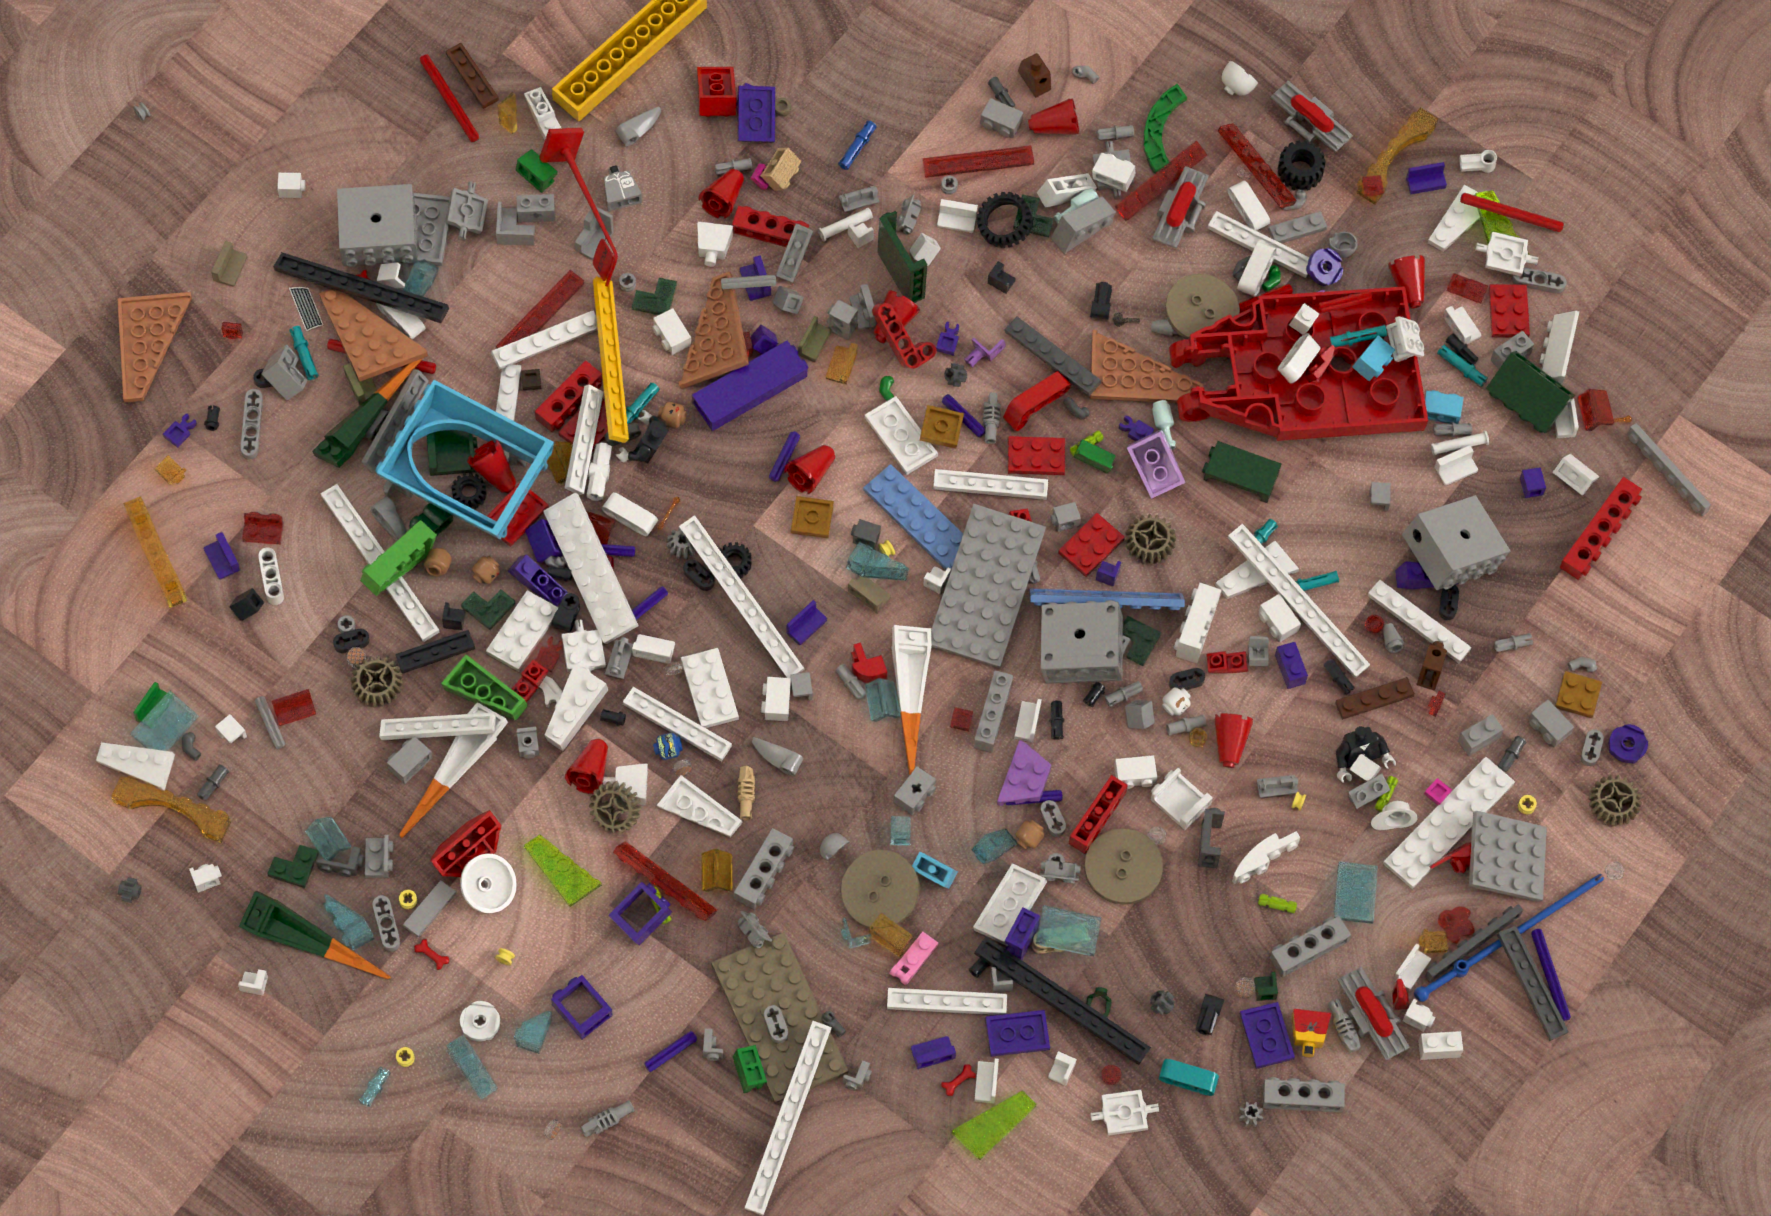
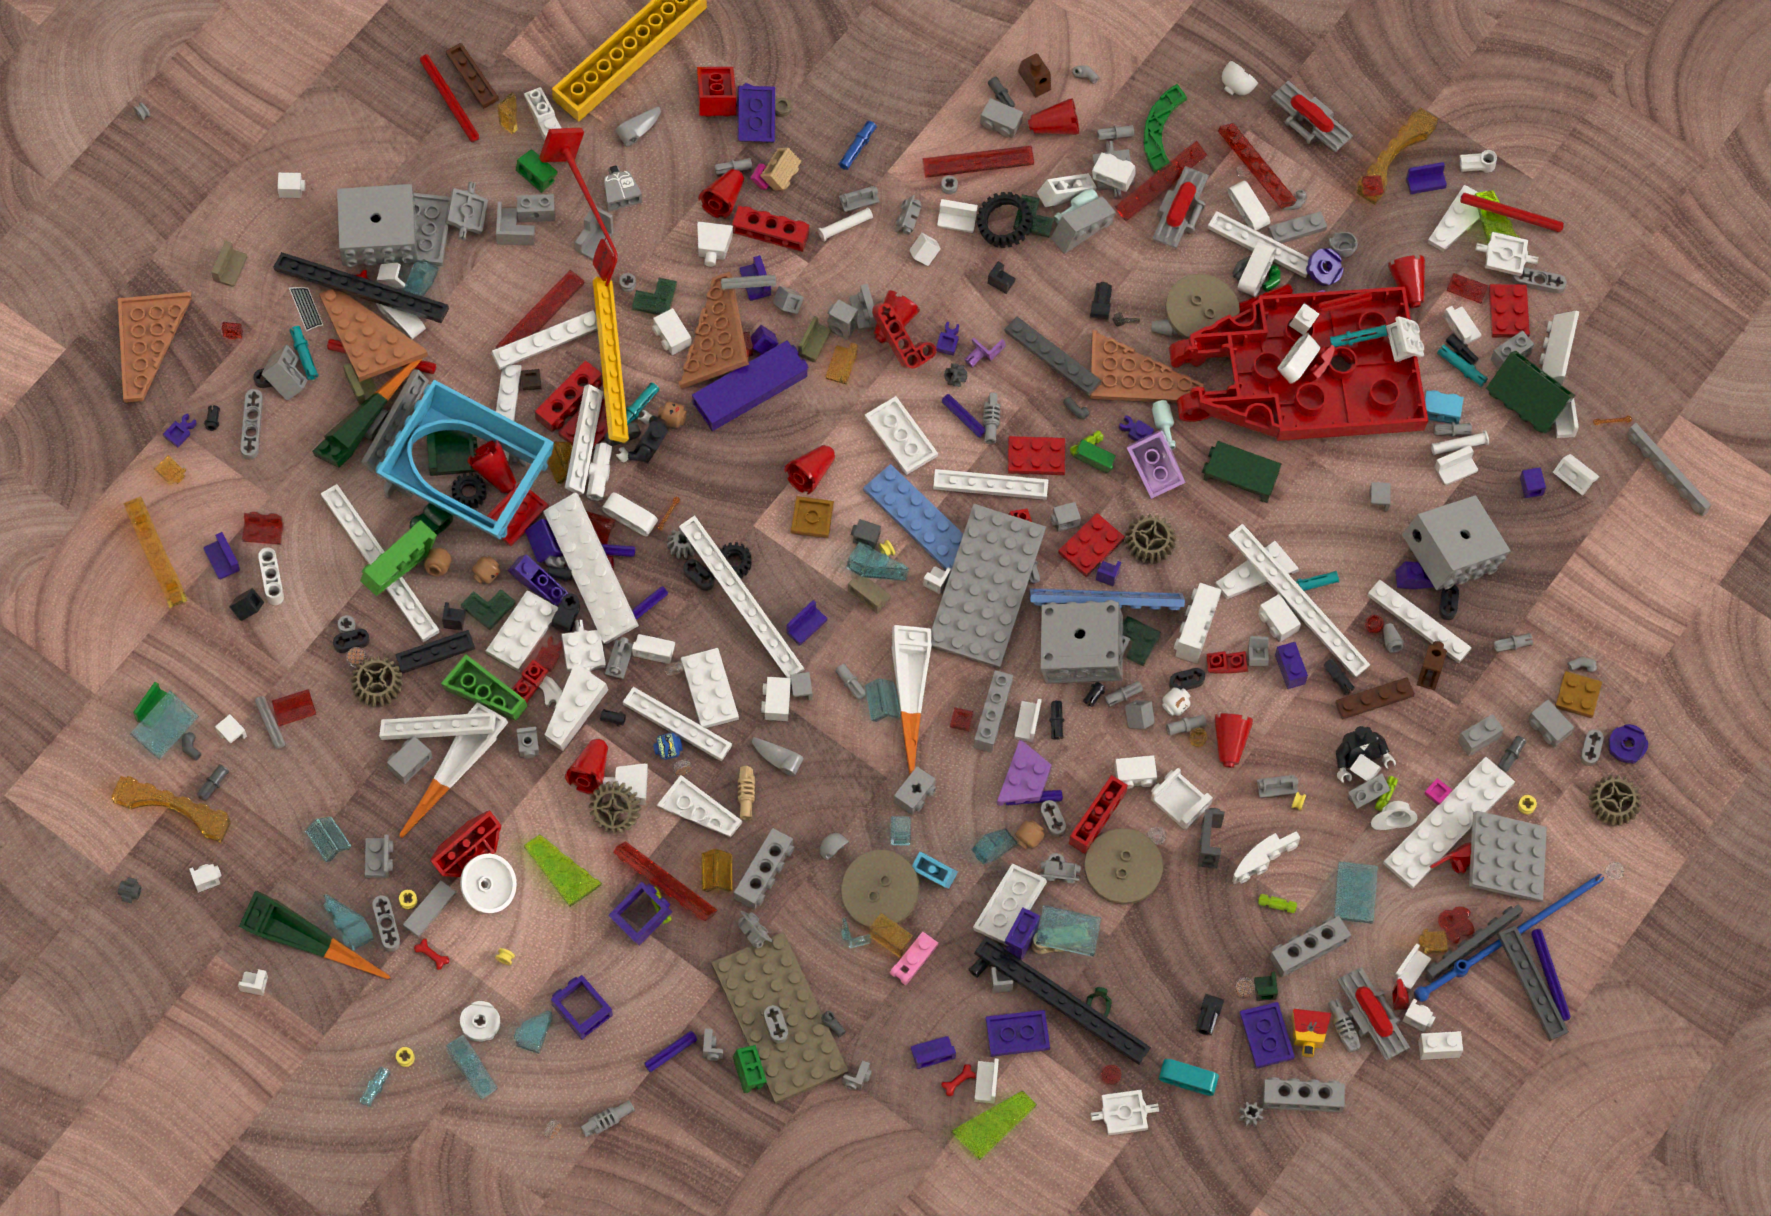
(141, 763): white wing -> none
(296, 871): dark green plate -> none
(356, 860): dark grey bracket -> none
(385, 513): light grey piece -> none
(784, 456): dark purple axle -> none
(787, 1118): white plate -> none
(794, 253): light grey plate -> none
(860, 234): white panel -> none
(867, 669): red brick -> none
(884, 388): green arm -> none
(907, 275): dark green panel -> none
(941, 426): pearl gold plate -> none
(947, 1001): white plate -> none
(1034, 399): red beam -> none
(1062, 1068): white panel -> none
(1162, 1002): dark grey gear -> none
(1264, 532): teal pin -> none
(1305, 153): black tyre -> none
(1373, 358): medium azure brick -> none
(1436, 702): clear red plate -> none
(1595, 409): clear red panel -> none
(1624, 490): red brick -> none

